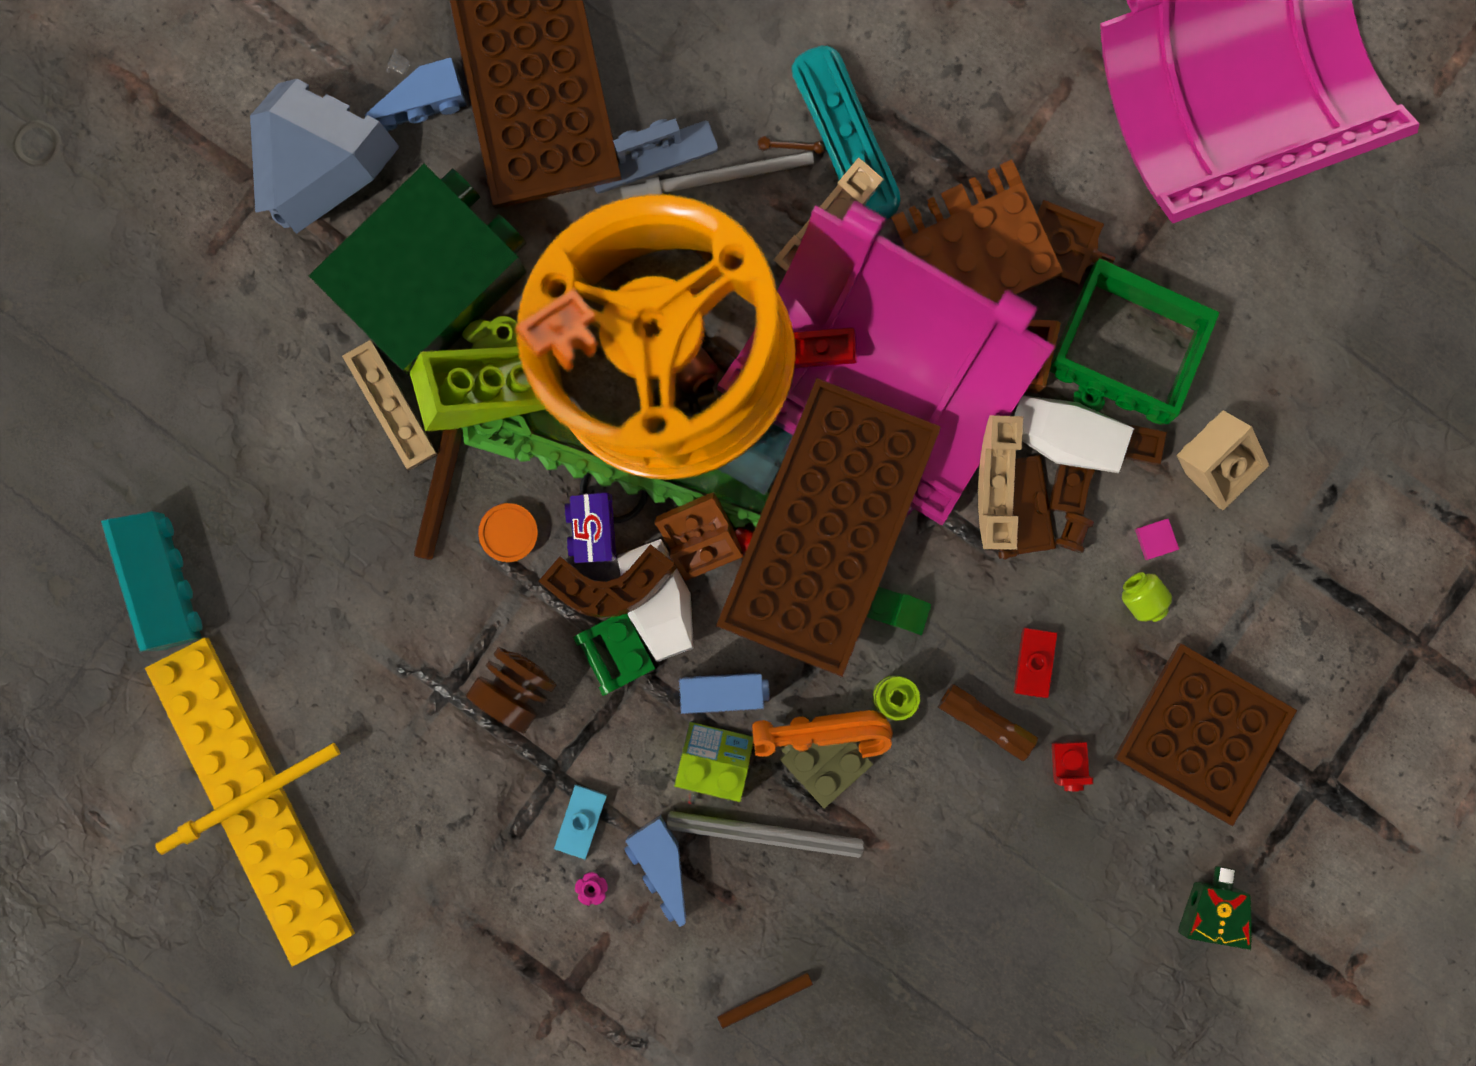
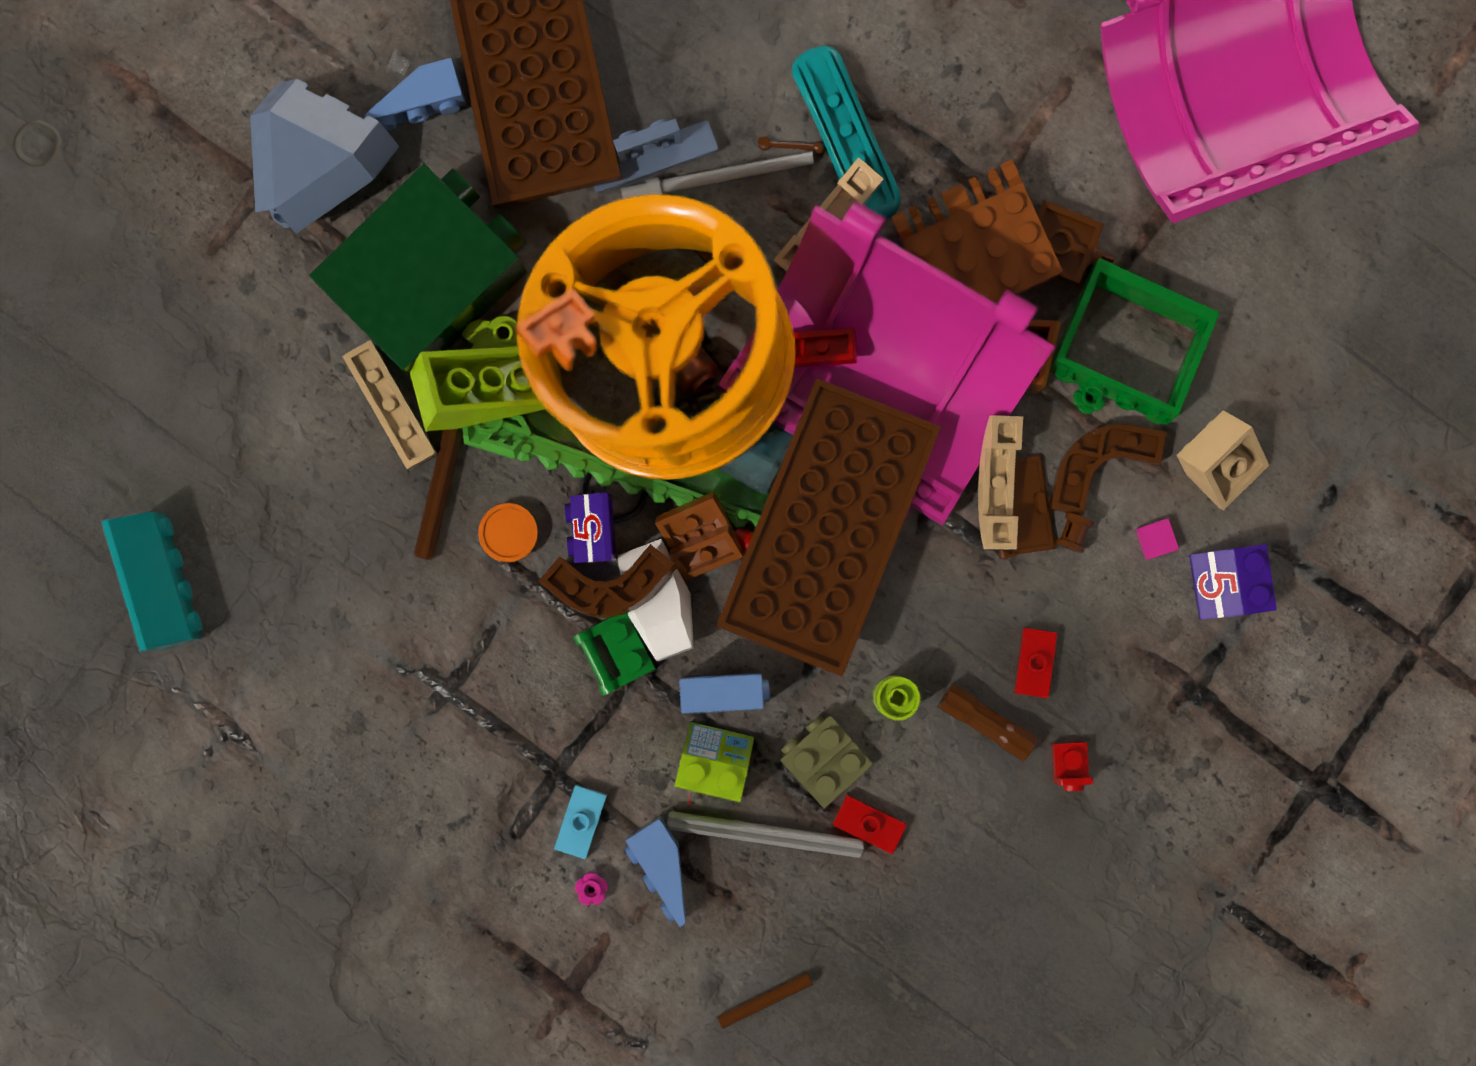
(191, 829): yellow bar -> none
(268, 832): yellow plate -> none
(511, 690): reddish brown wheel -> none
(866, 726): orange piece -> none
(869, 824): none -> red plate
(899, 610): green slope -> none
(1073, 433): white piece -> none
(1146, 597): lime head -> none
(1205, 734): reddish brown plate -> none
(1218, 912): dark green torso -> none
(1233, 582): none -> dark purple slope

